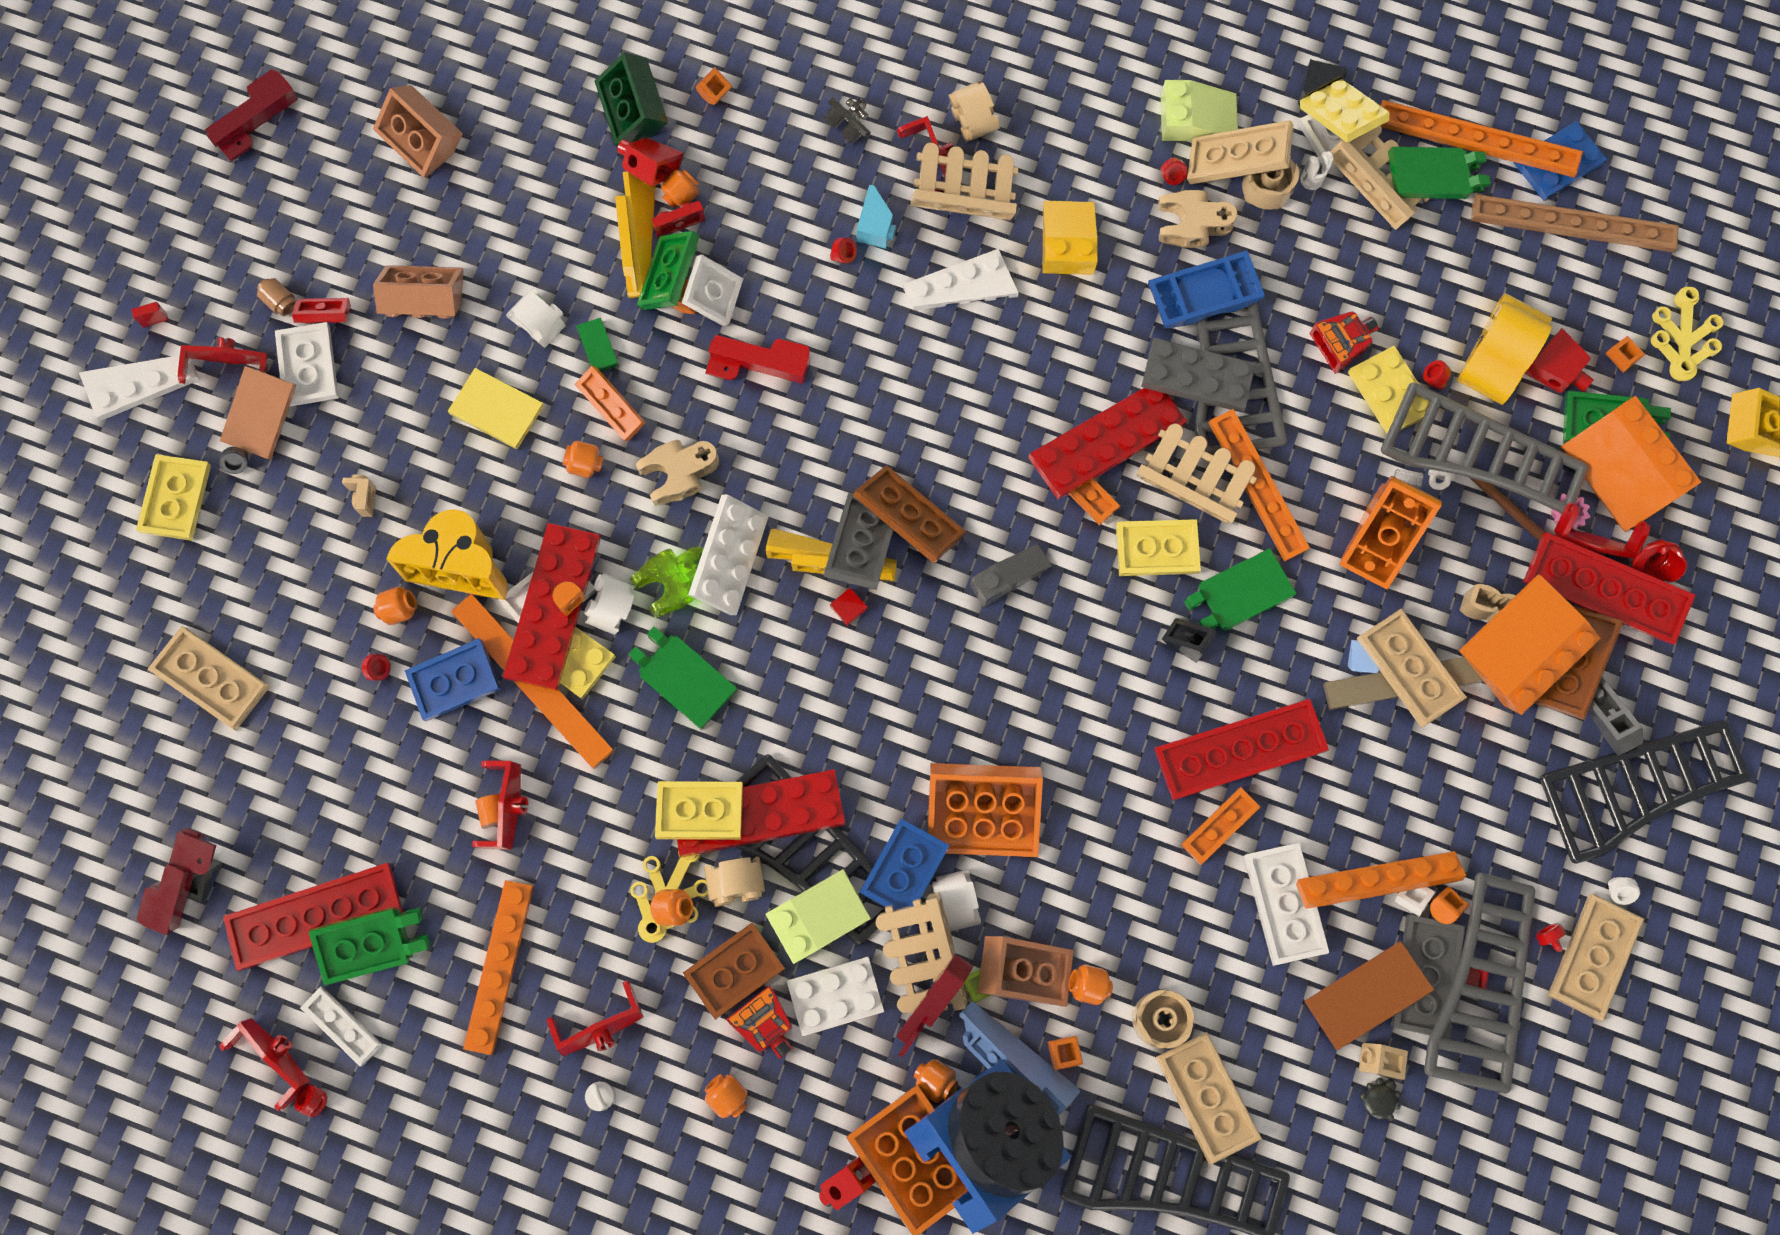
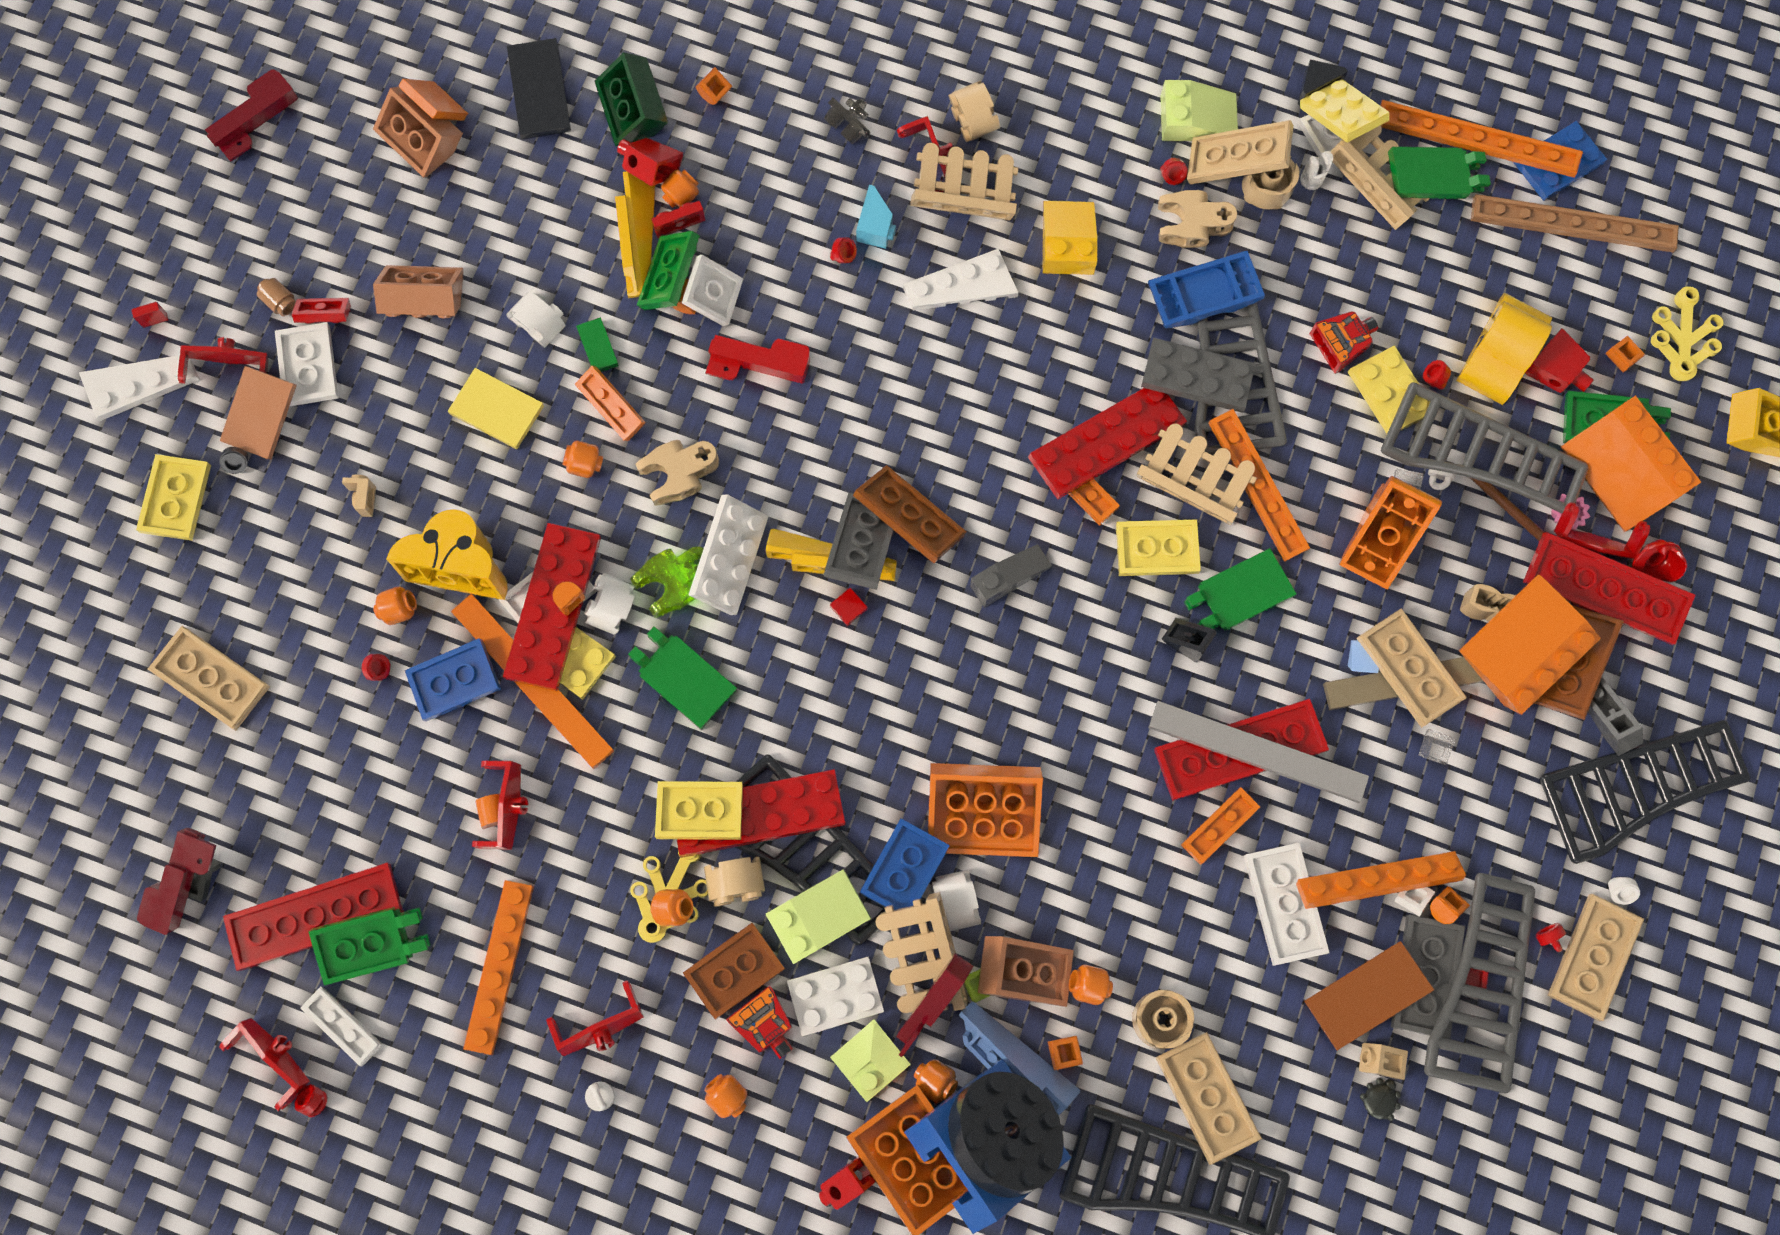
(433, 99): none -> orange tile
(538, 88): none -> black tile
(870, 1060): none -> yellowish green plate
(1258, 752): none -> light grey tile
(1436, 746): none -> clear tile

